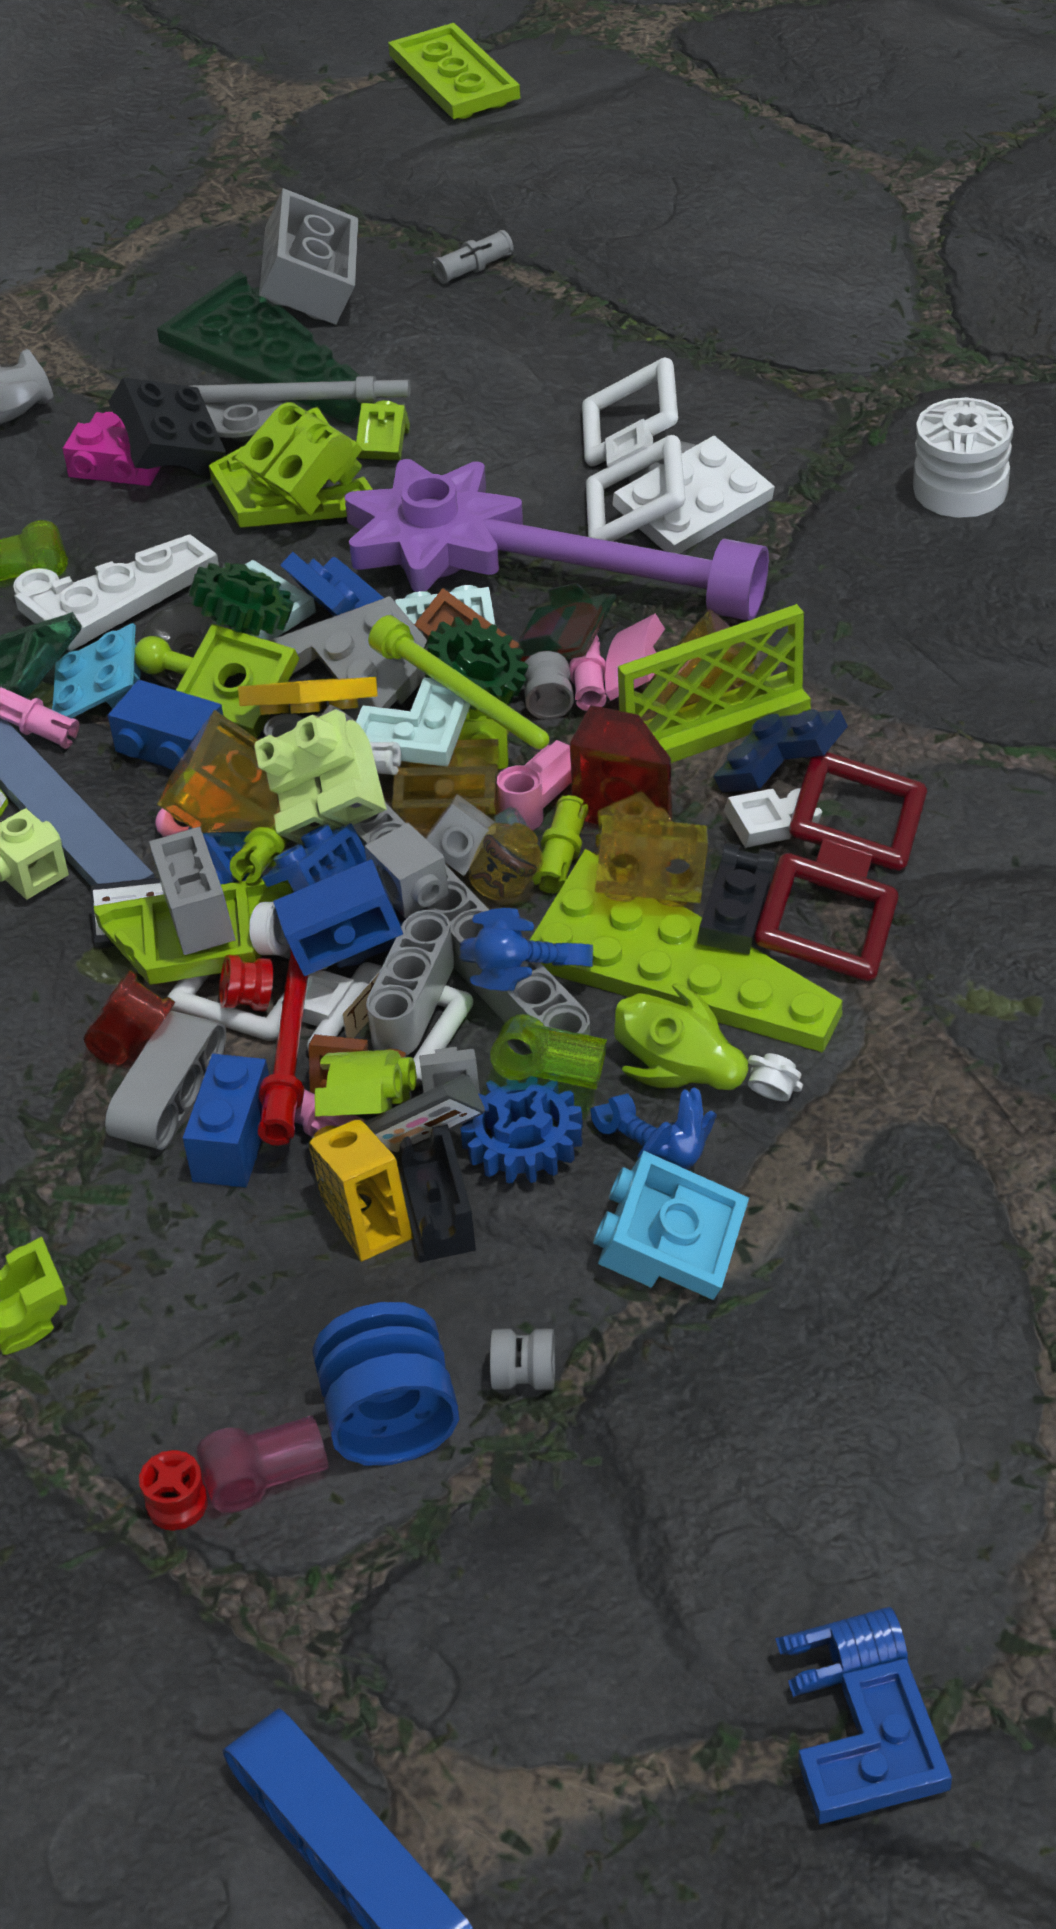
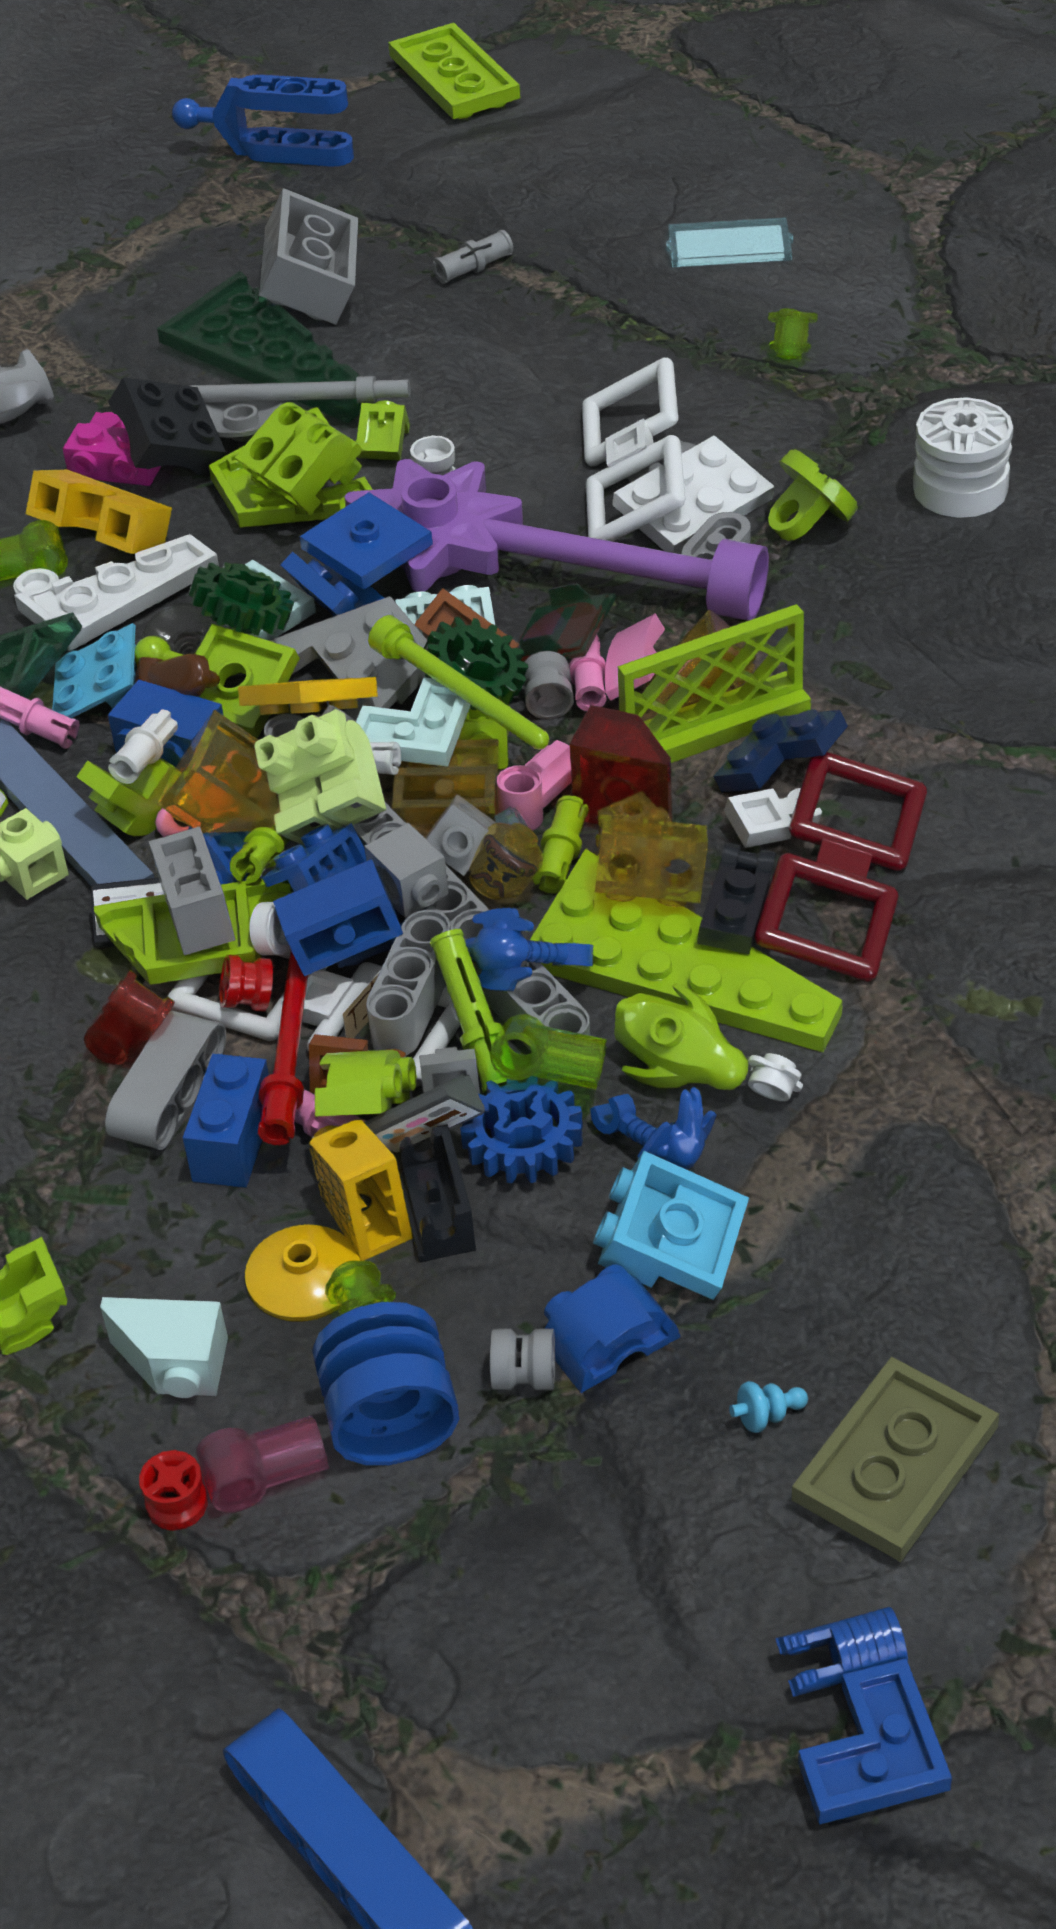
(117, 515): none -> yellow arch
(130, 805): none -> lime brick
(142, 747): none -> white axle
(169, 1342): none -> light aqua slope
(184, 674): none -> reddish brown piece
(275, 143): none -> blue piece
(294, 1288): none -> yellow dish
(357, 1285): none -> clear neon green brick
(366, 540): none -> blue plate
(438, 454): none -> white wheel
(469, 1001): none -> lime pin
(605, 1325): none -> blue cylinder
(717, 527): none -> light grey plate
(729, 242): none -> clear light blue piece
(759, 1405): none -> medium azure hair
(791, 332): none -> clear neon green brick
(810, 496): none -> lime tile
(895, 1458): none -> olive plate

